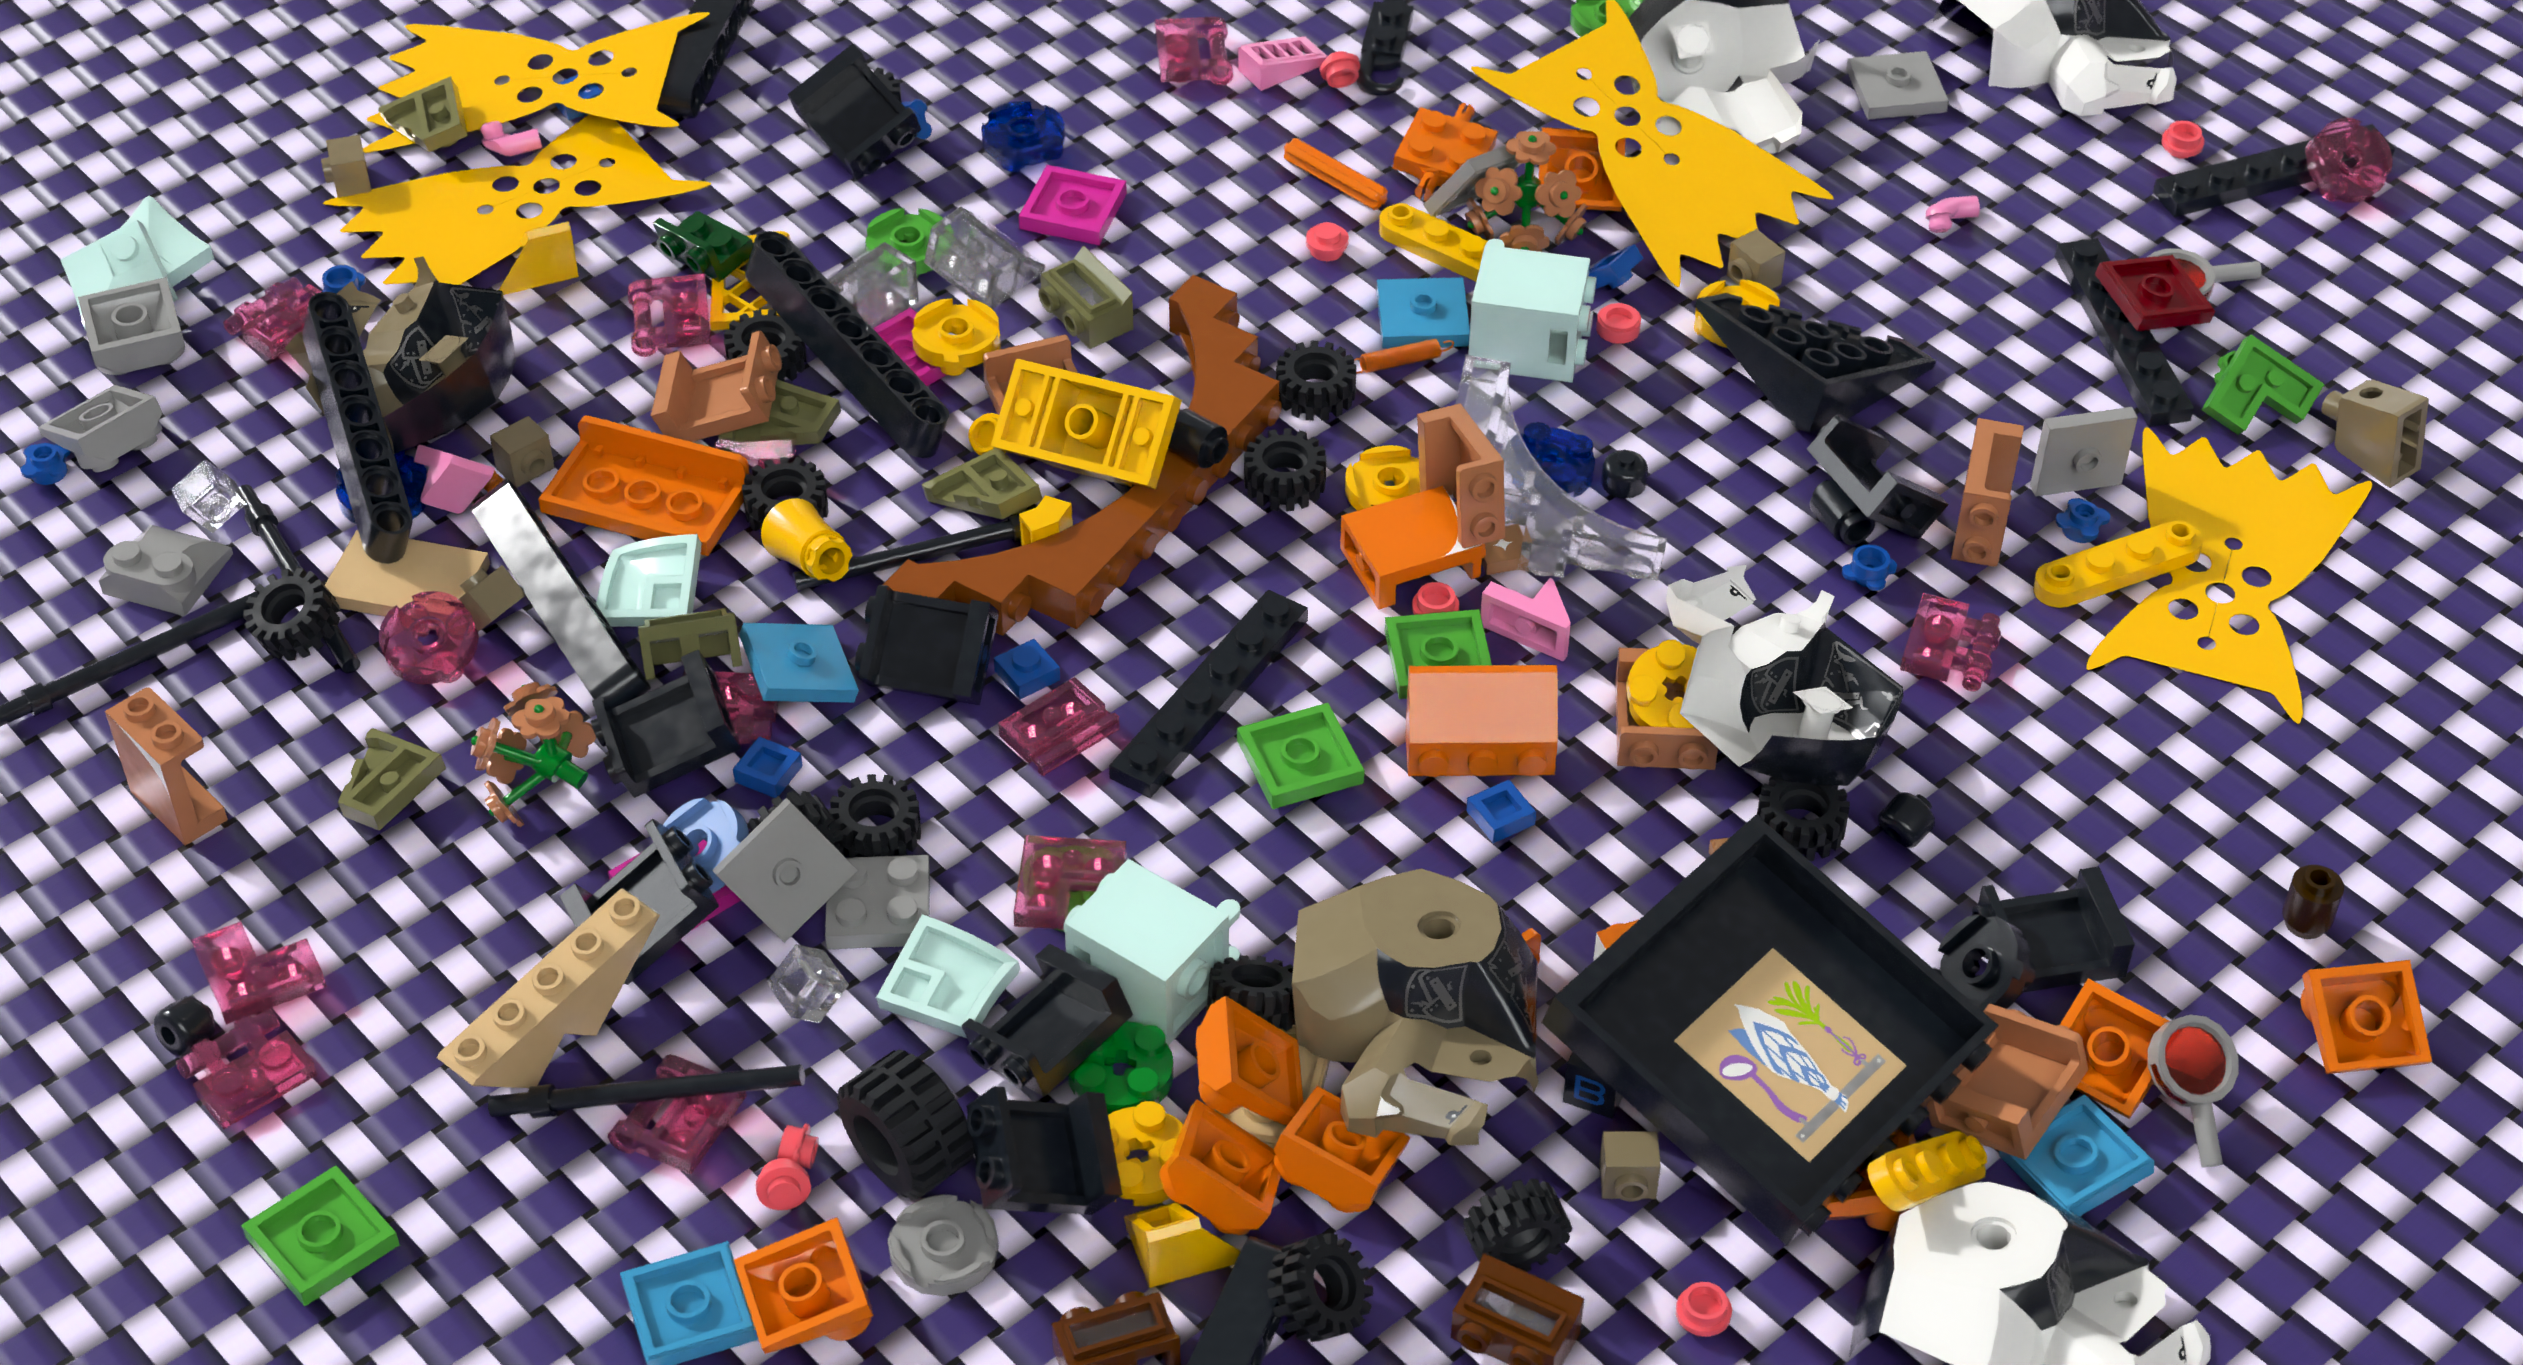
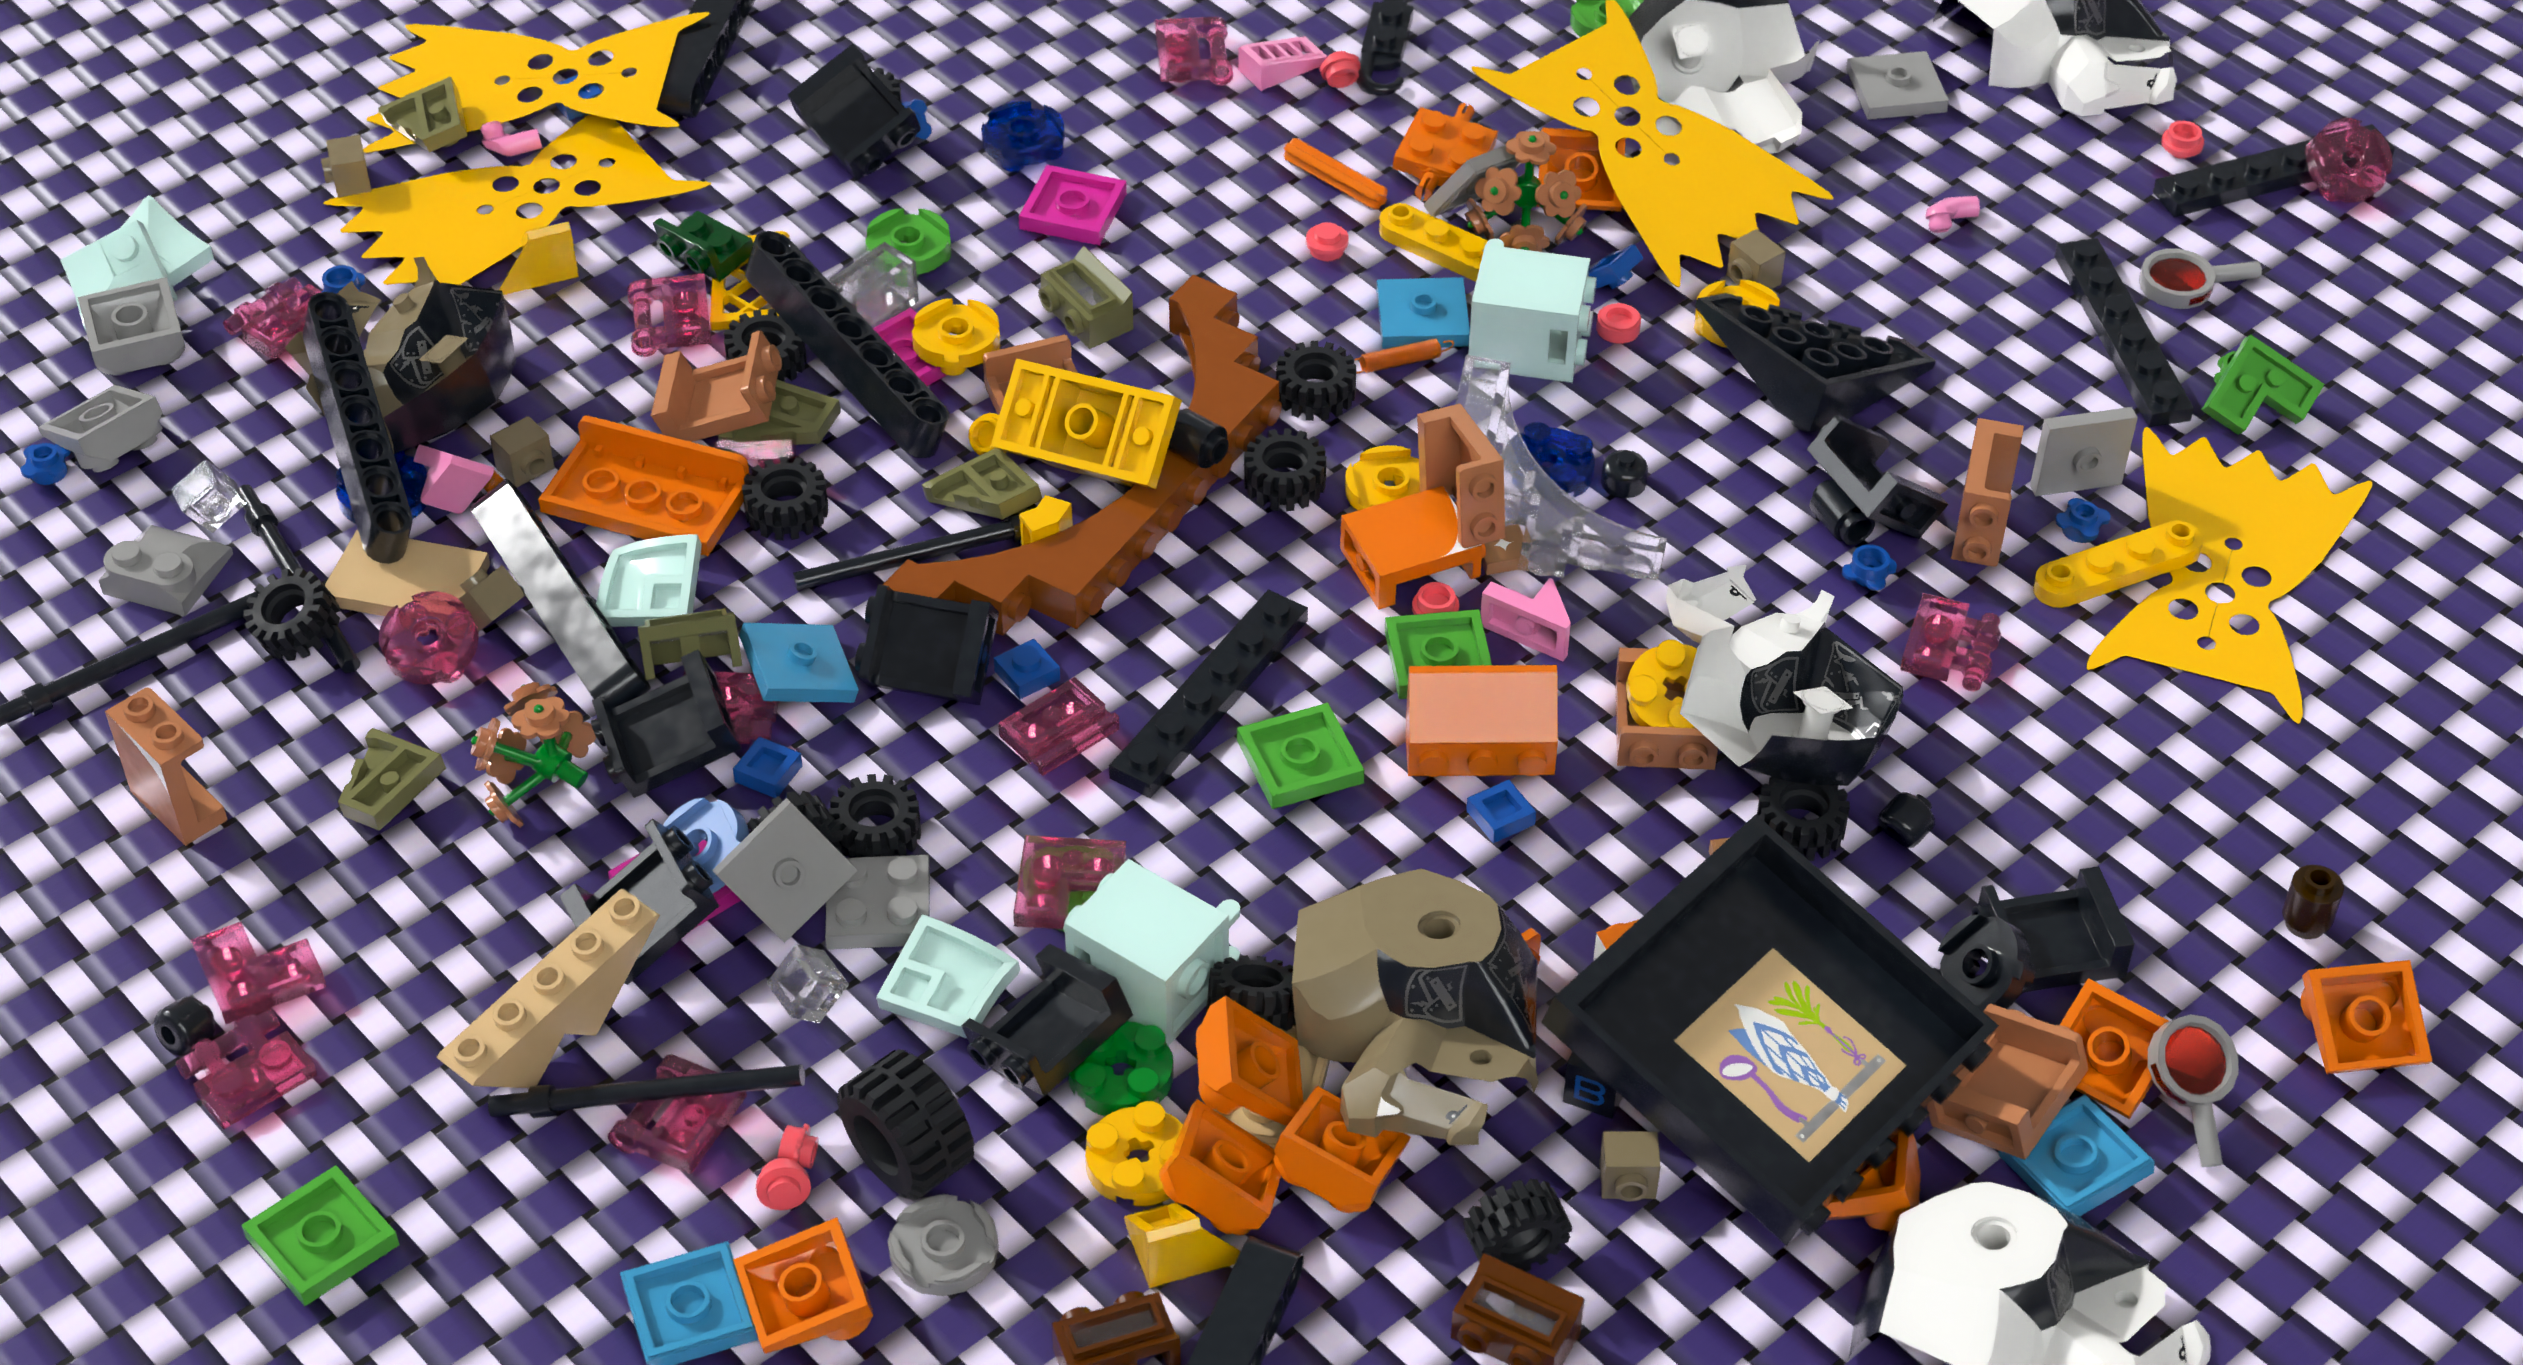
(801, 537): yellow plant -> none
(979, 258): clear slope -> none
(1043, 1154): black panel -> none
(1298, 1294): black tyre -> none
(1703, 1309): coral plate -> none
(1927, 1169): yellow plate -> none
(2154, 292): dark red plate -> none
(2379, 429): dark tan torso -> none

